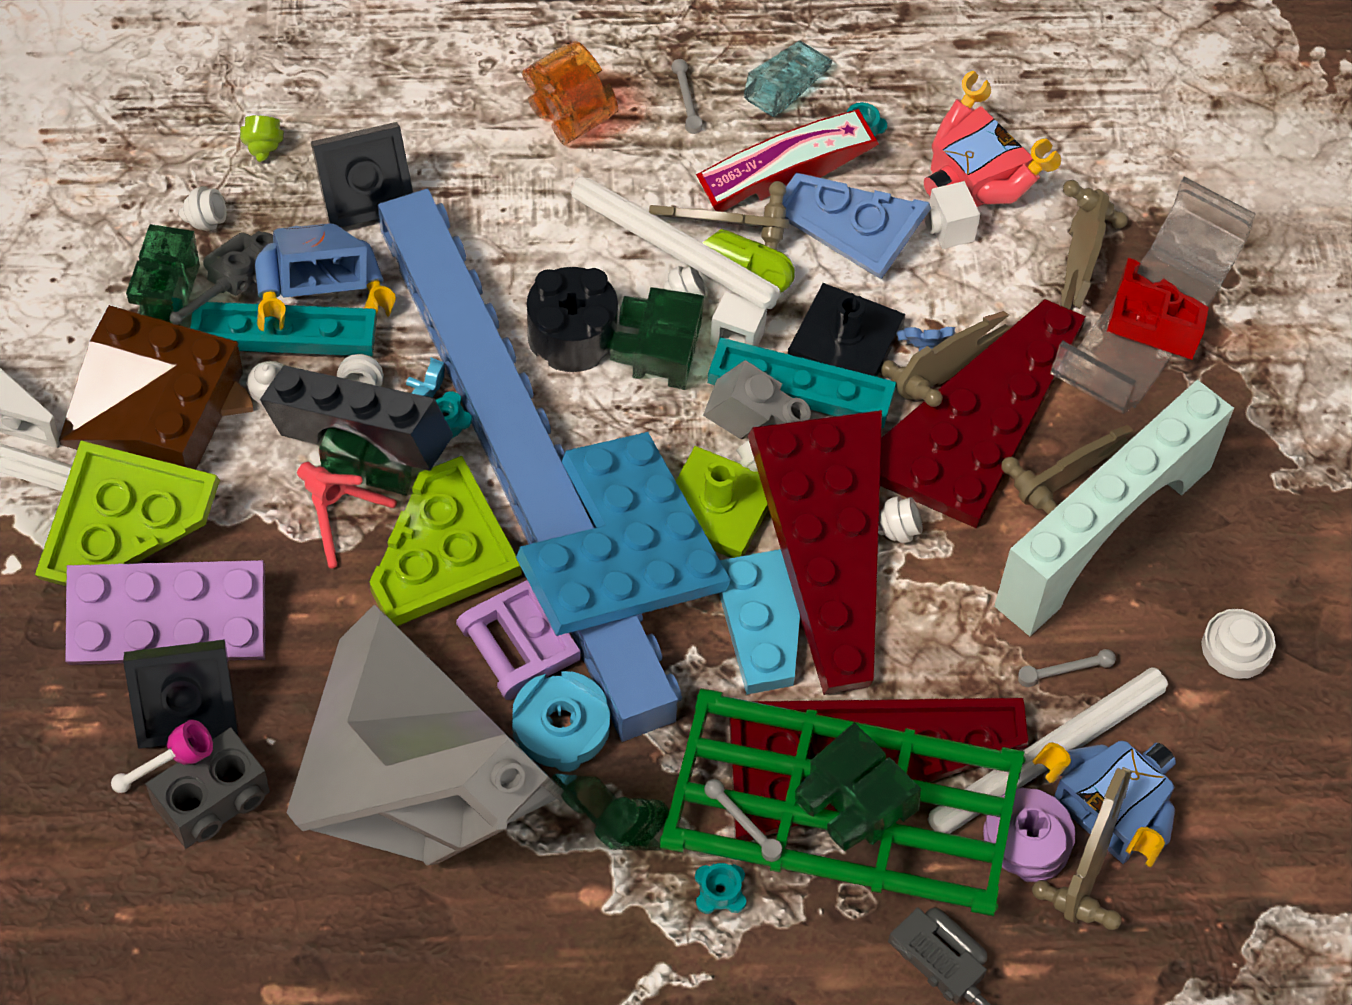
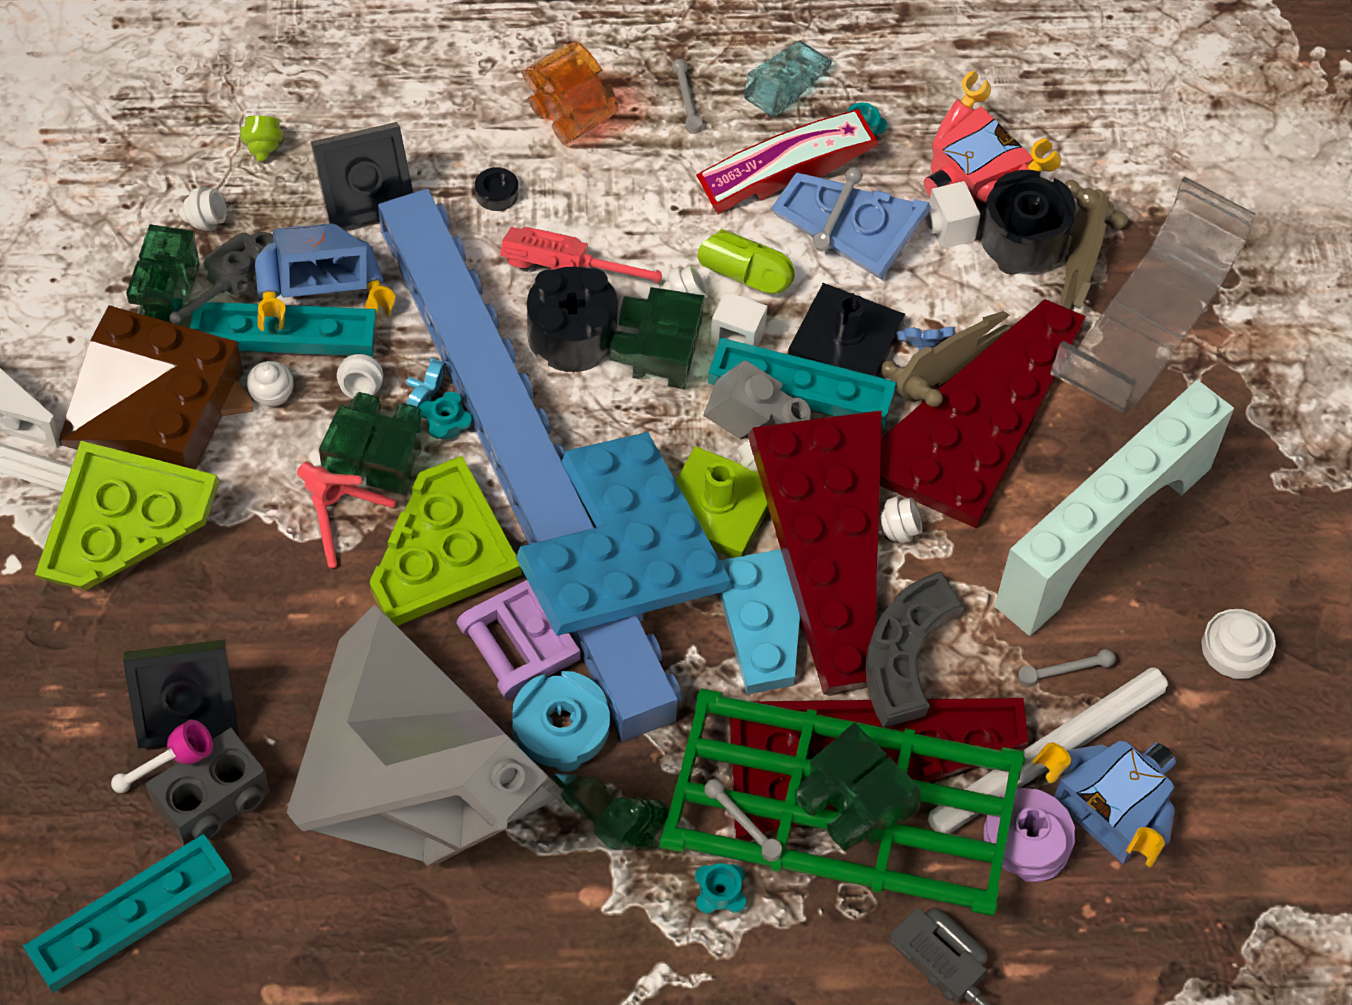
(127, 913): none -> teal plate
(163, 606): lavender plate -> none
(397, 422): black arch -> none
(496, 189): none -> black tile
(555, 250): none -> coral piece
(676, 243): white axle -> none
(772, 222): dark tan piece -> none
(822, 240): none -> light grey hinge
(895, 645): none -> dark grey tile
(1027, 222): none -> black brick
(1039, 489): dark tan piece -> none
(1076, 900): dark tan piece -> none
(1156, 313): red slope -> none

